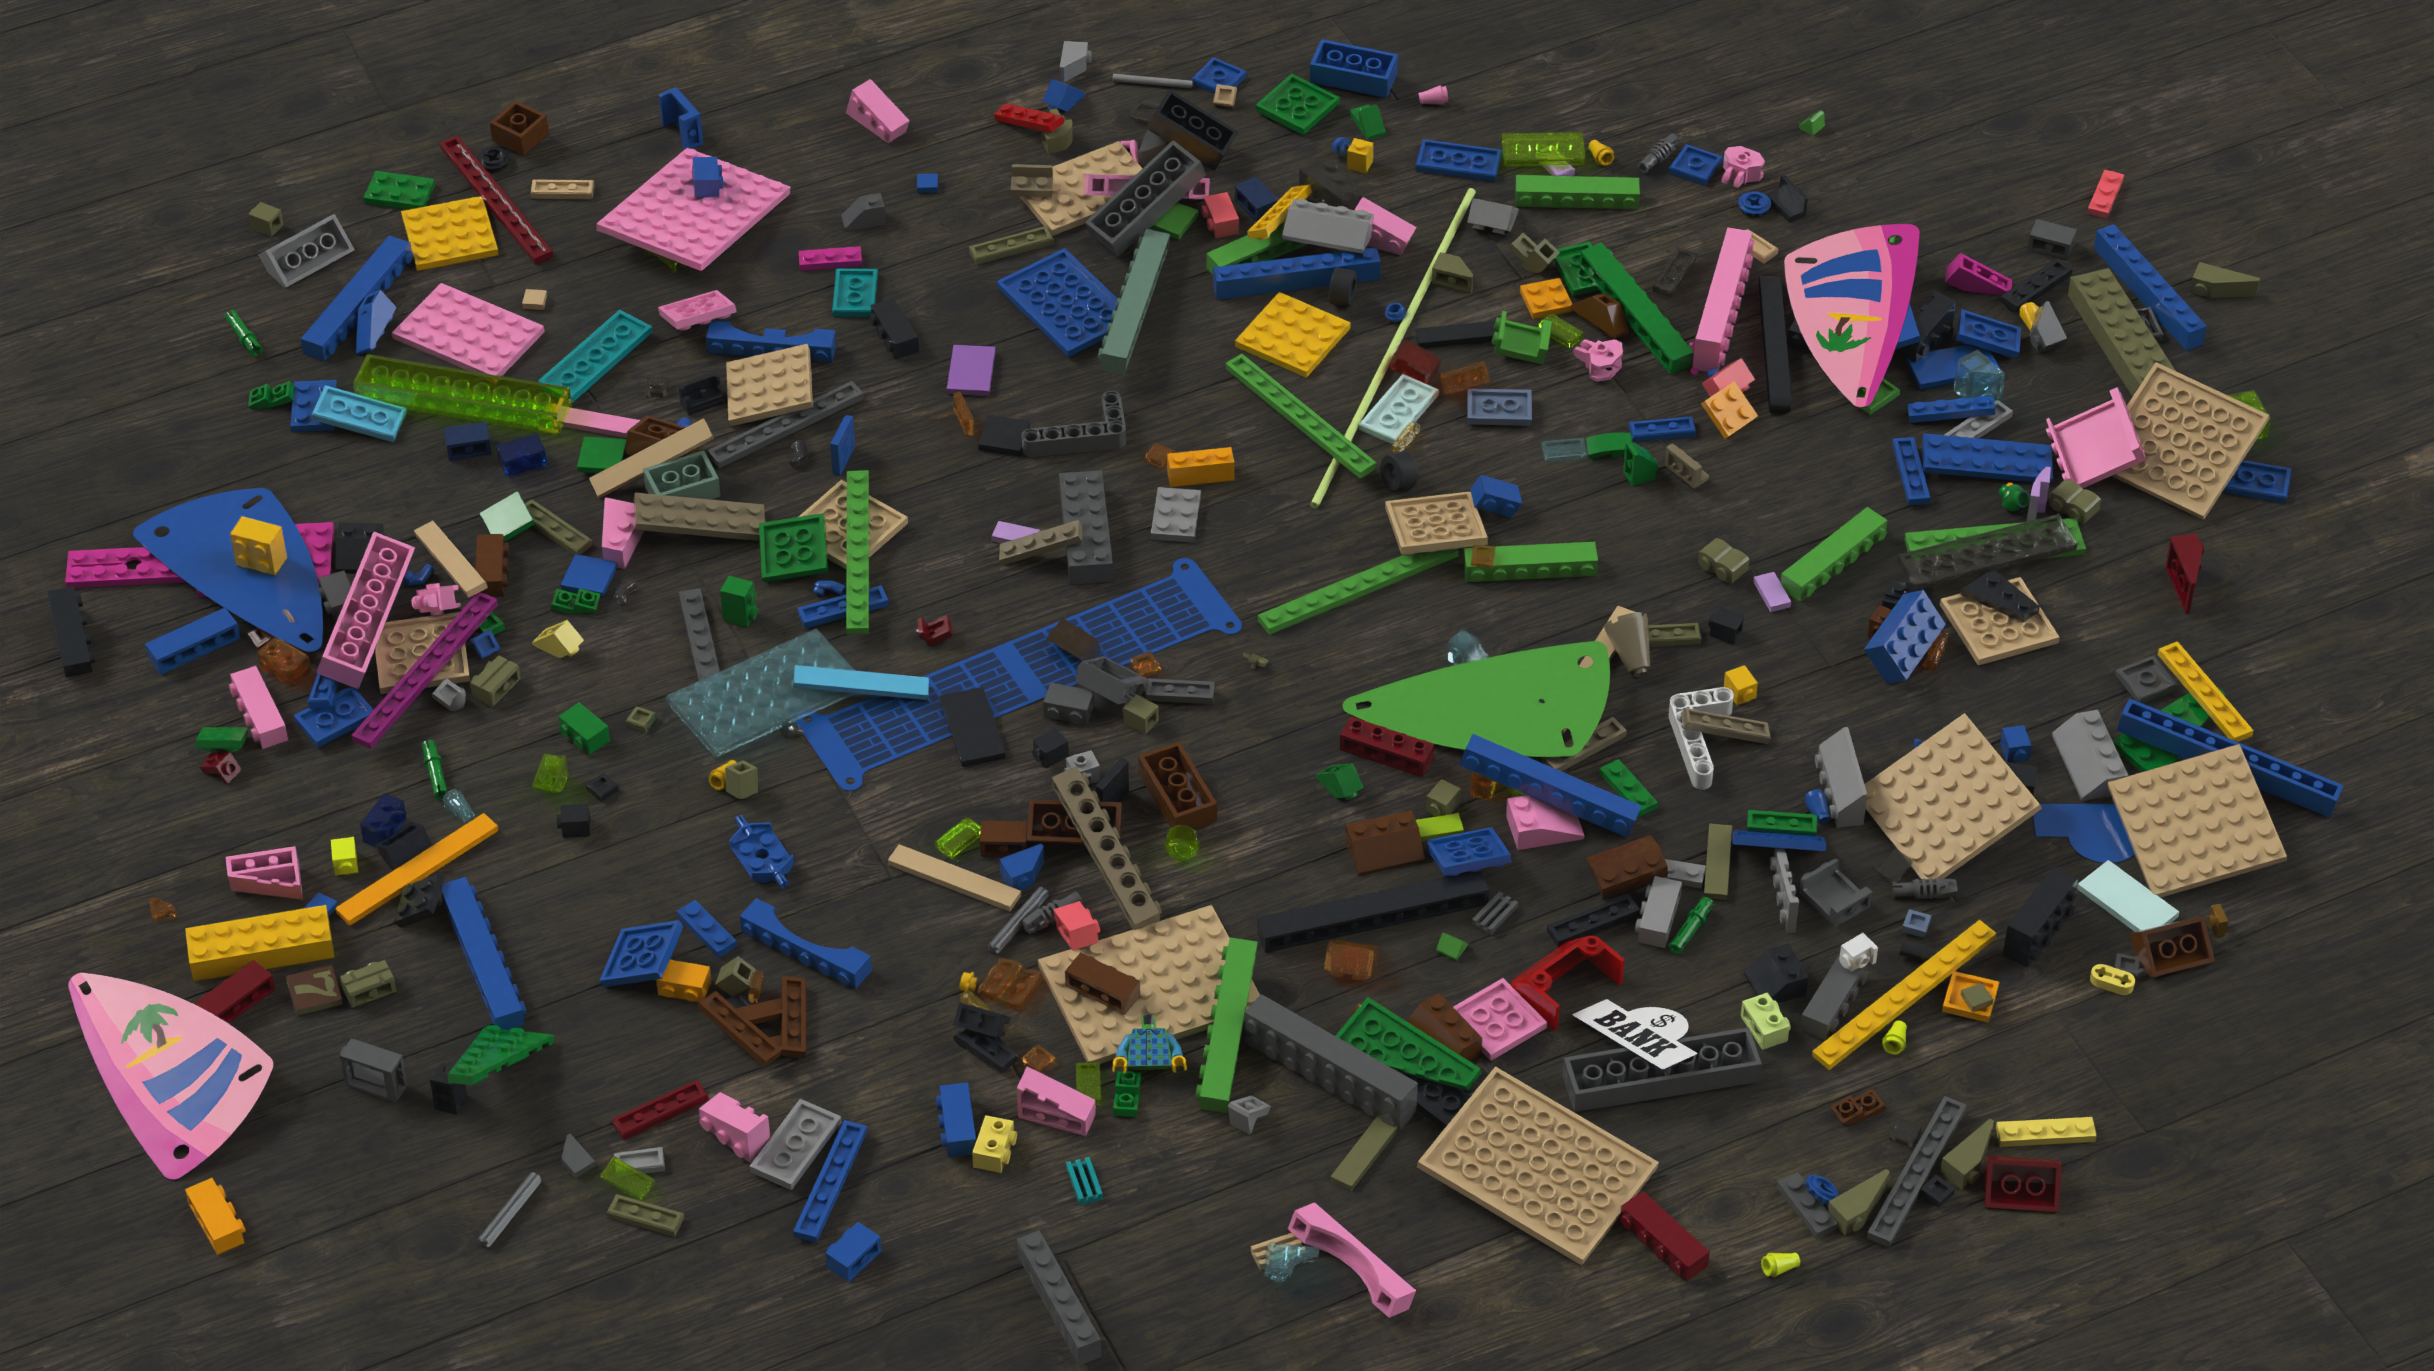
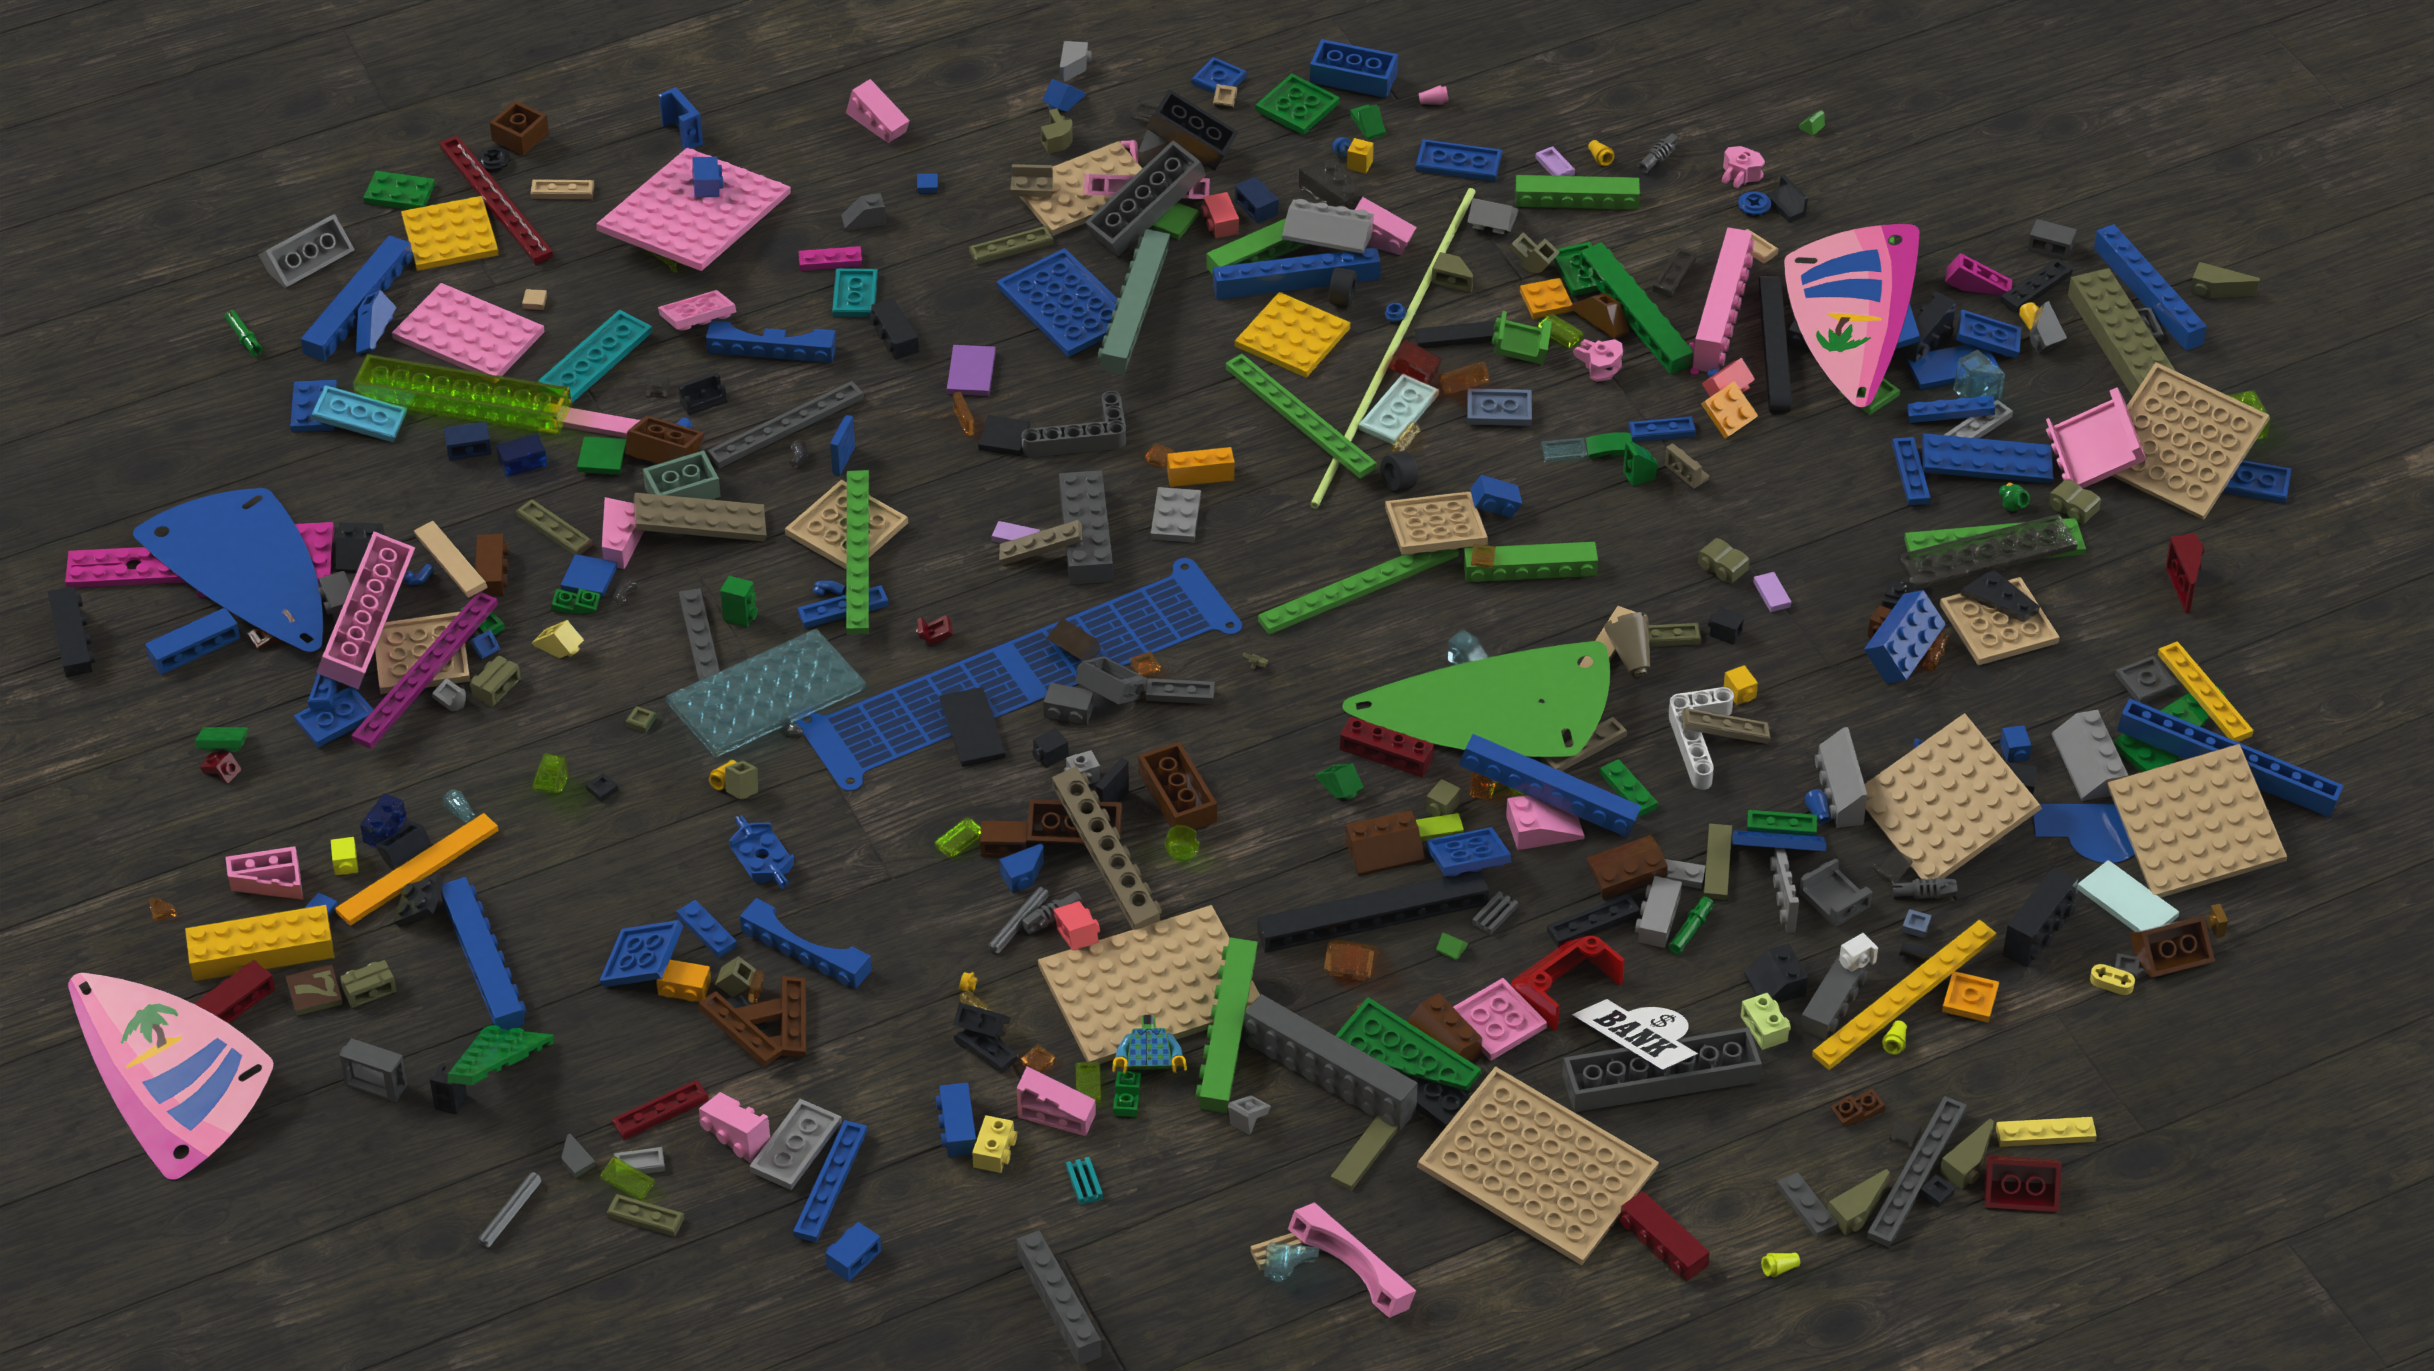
(215, 1215): light orange brick -> none
(258, 545): yellow brick -> none
(258, 707): bright pink brick -> none
(265, 219): olive brick -> none
(267, 397): green slope -> none
(283, 661): clear orange brick -> none
(433, 763): green pin -> none
(435, 599): bright pink hinge -> none
(508, 517): tile -> none
(574, 820): black brick -> none
(583, 728): green brick -> none
(660, 452): tan tile -> none
(769, 385): tan plate -> none
(793, 547): green plate -> none
(861, 682): medium azure tile -> none
(954, 878): tan tile -> none
(1010, 984): clear orange slope -> none
(1028, 118): red plate -> none
(1102, 983): reddish brown brick -> none
(1140, 714): olive brick -> none
(1152, 81): light grey bar -> none
(1277, 213): yellow plate -> none
(1543, 148): clear neon green tile -> none
(1695, 165): blue tile -> none
(1821, 1188): blue gear -> none
(1834, 554): bright green brick -> none
(1976, 997): olive tile -> none
(2039, 494): lavender slope -> none
(2105, 194): coral plate -> none

